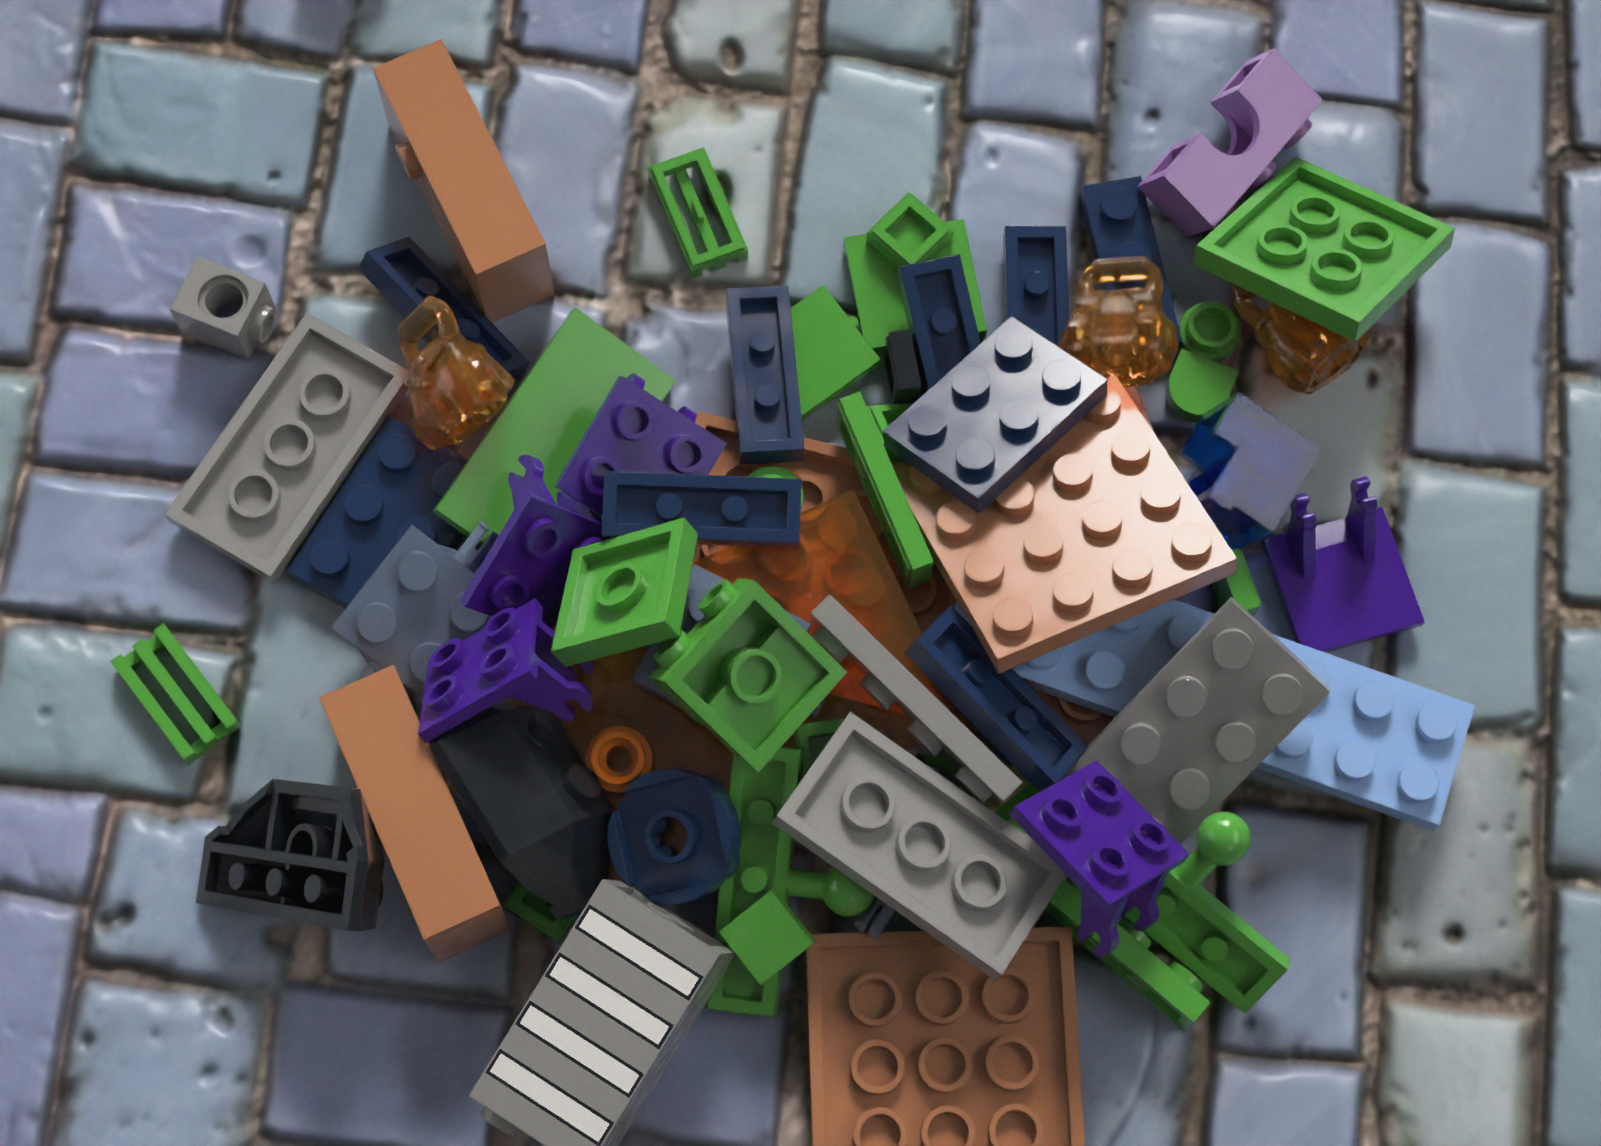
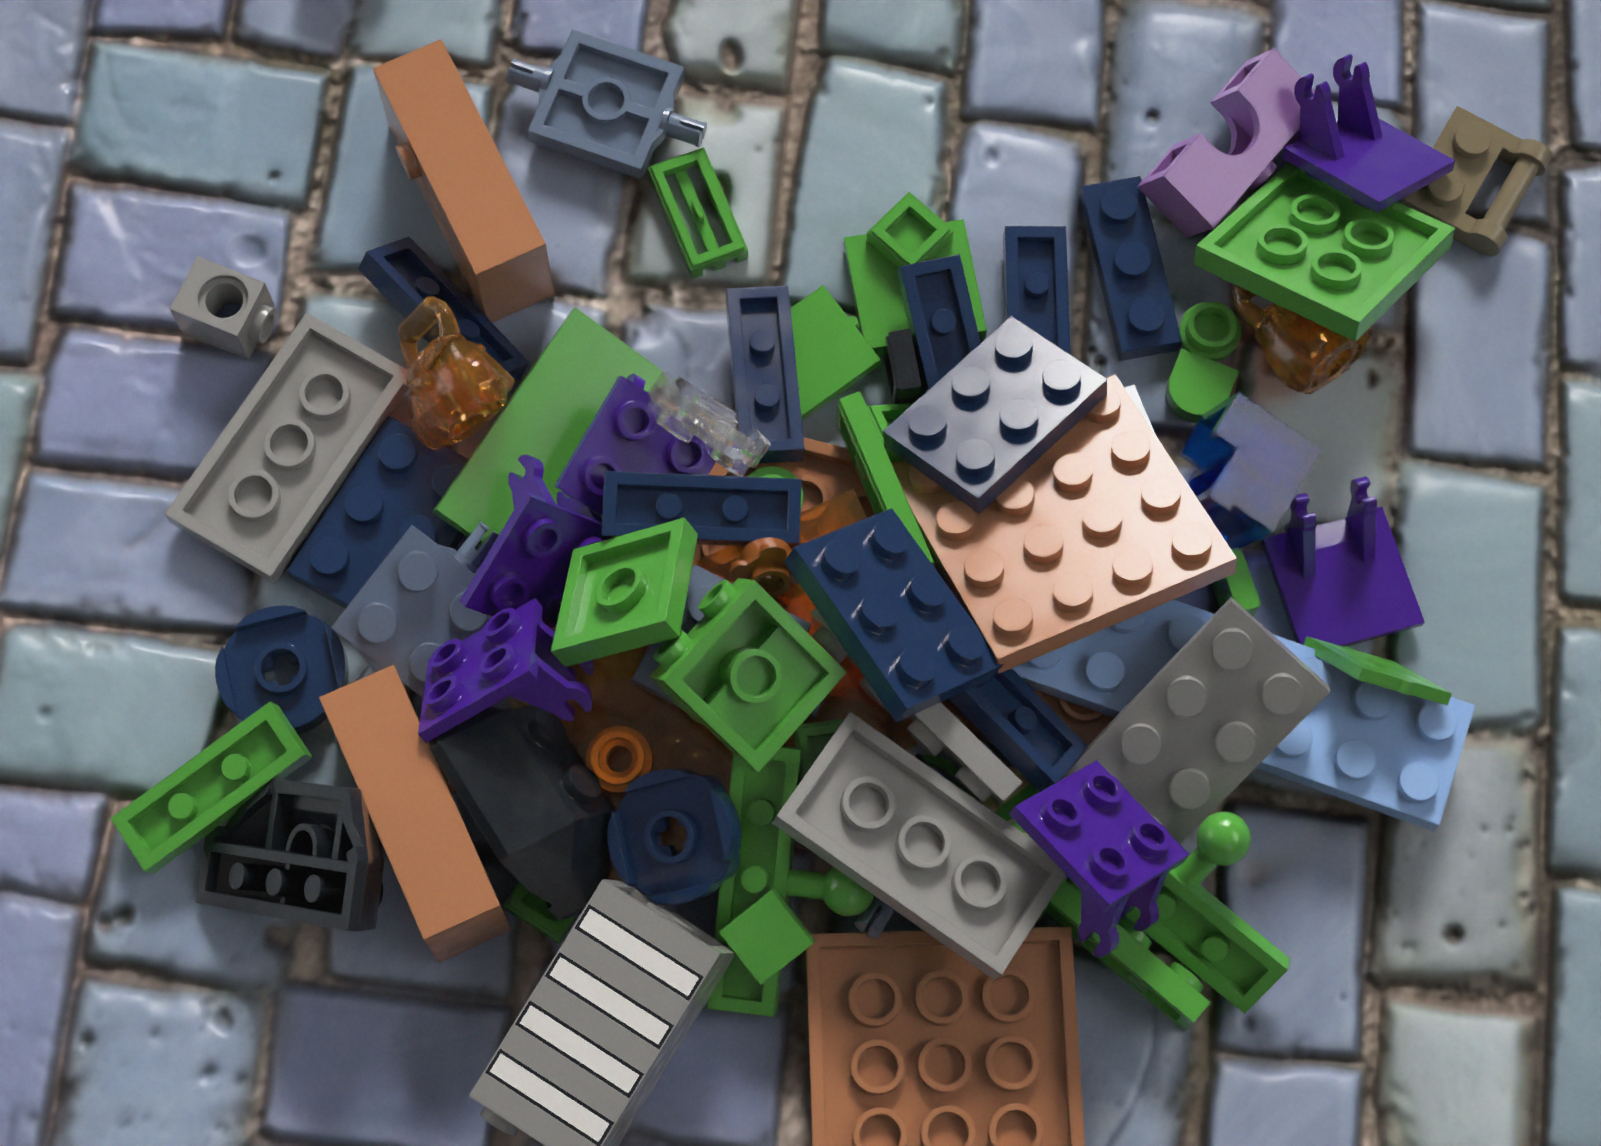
(145, 653): bright green tile -> none
(210, 787): none -> bright green plate
(253, 652): none -> dark blue plate
(606, 104): none -> sand blue plate
(691, 411): none -> clear plate
(764, 563): none -> dark orange plate
(893, 614): none -> dark blue plate
(1121, 328): clear orange piece -> none
(1359, 151): none -> dark purple plate
(1378, 671): none -> bright green piece
(1475, 148): none -> dark tan plate

